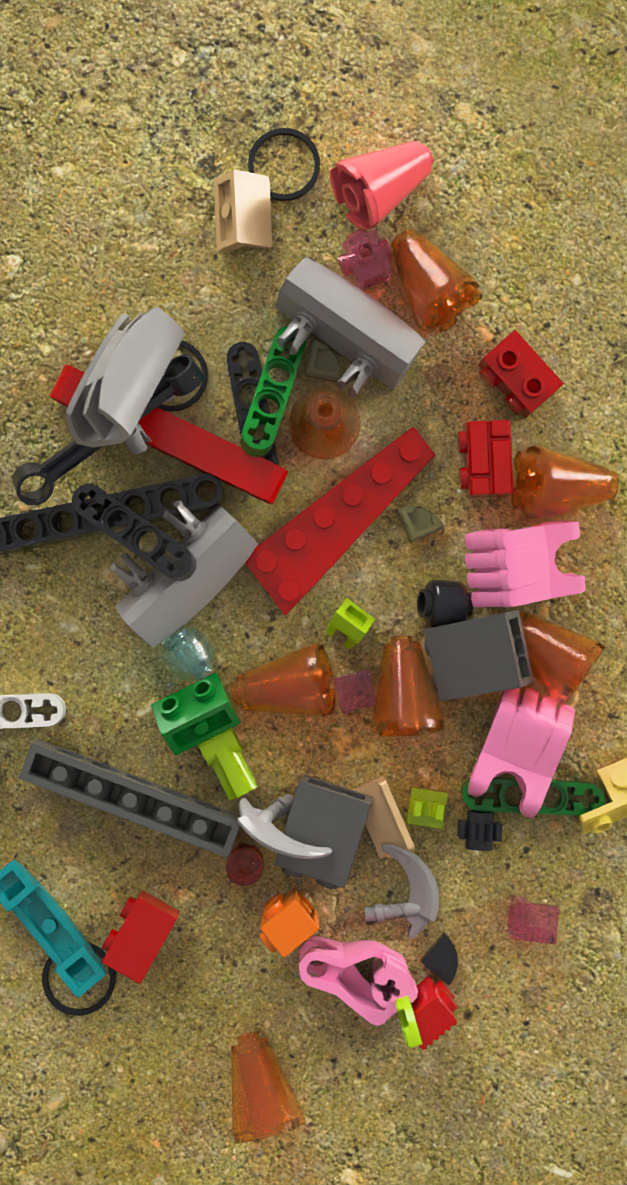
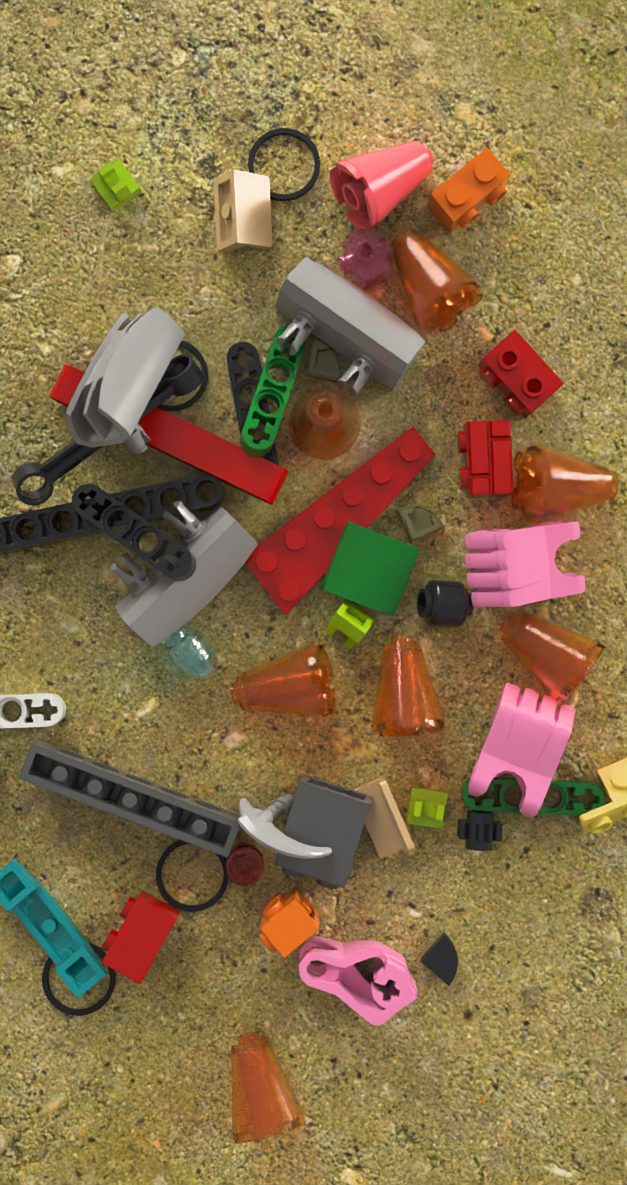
(115, 185): none -> lime tile
(190, 908): none -> black piece
(195, 714): green brick -> none
(226, 757): lime piece -> none
(355, 690): clear pink panel -> none
(370, 568): none -> green slope
(408, 1022): lime tile -> none
(423, 896): light grey piece -> none
(433, 1010): red brick -> none
(469, 190): none -> orange brick
(479, 656): dark grey brick -> none
(532, 921): clear pink panel -> none

